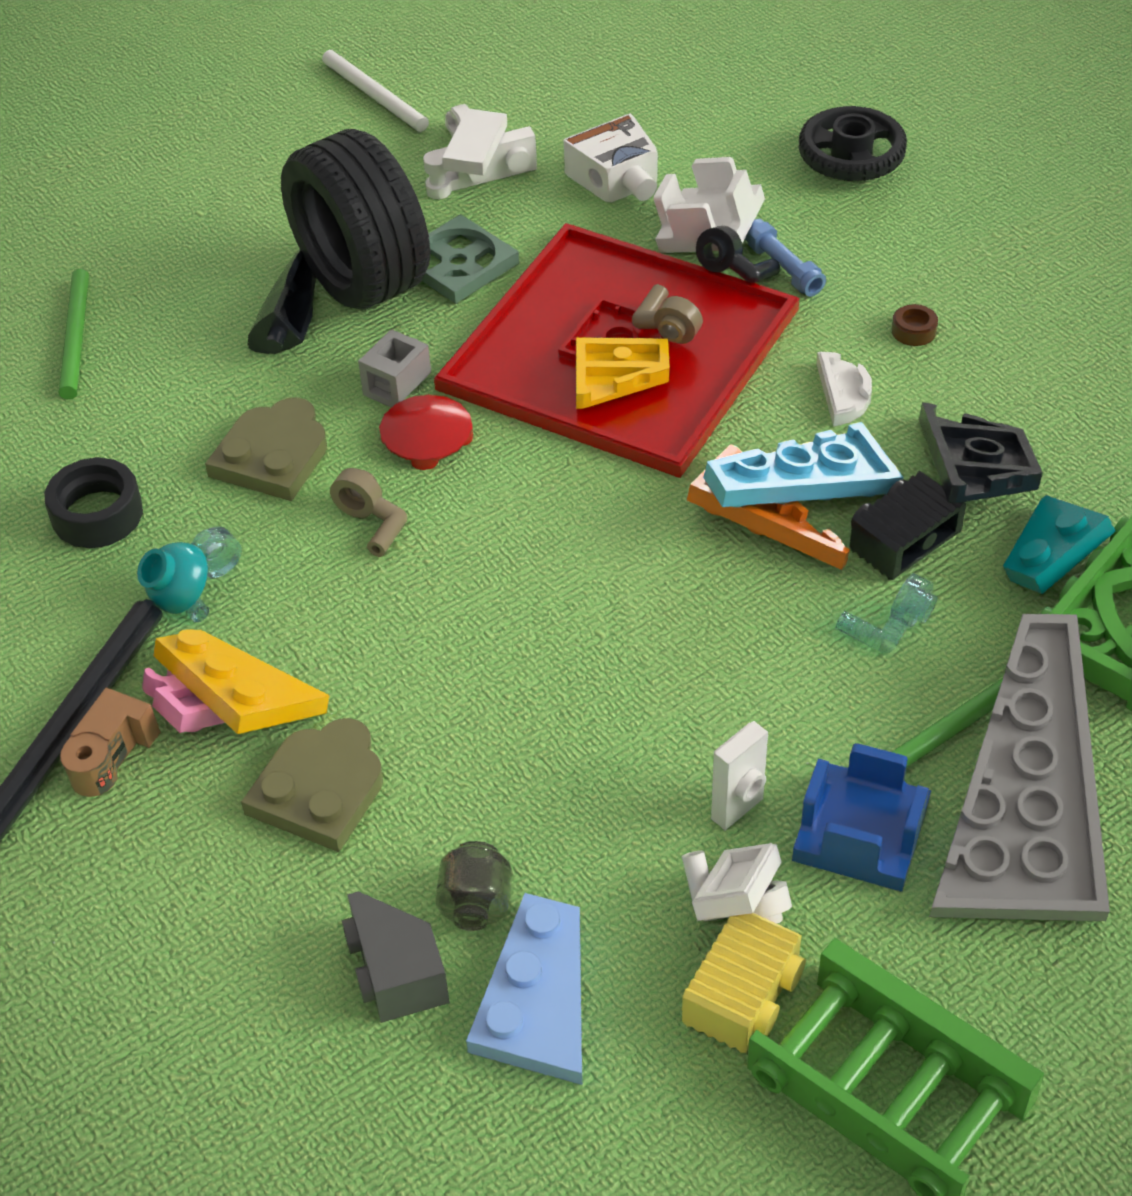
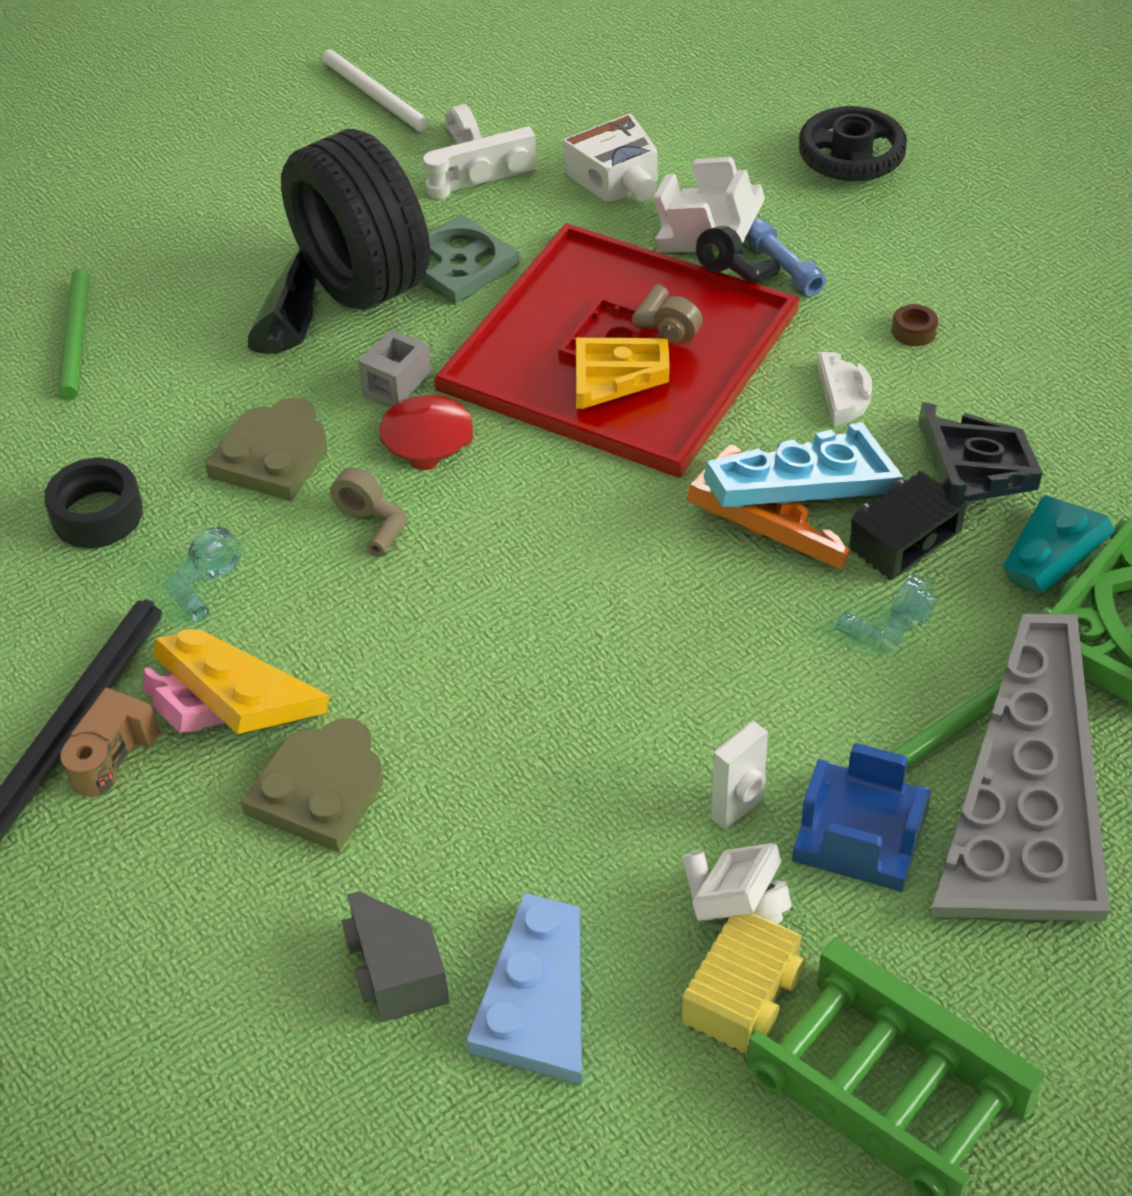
(173, 576): teal piece -> none
(474, 142): white tile -> none
(474, 885): clear smoke head -> none

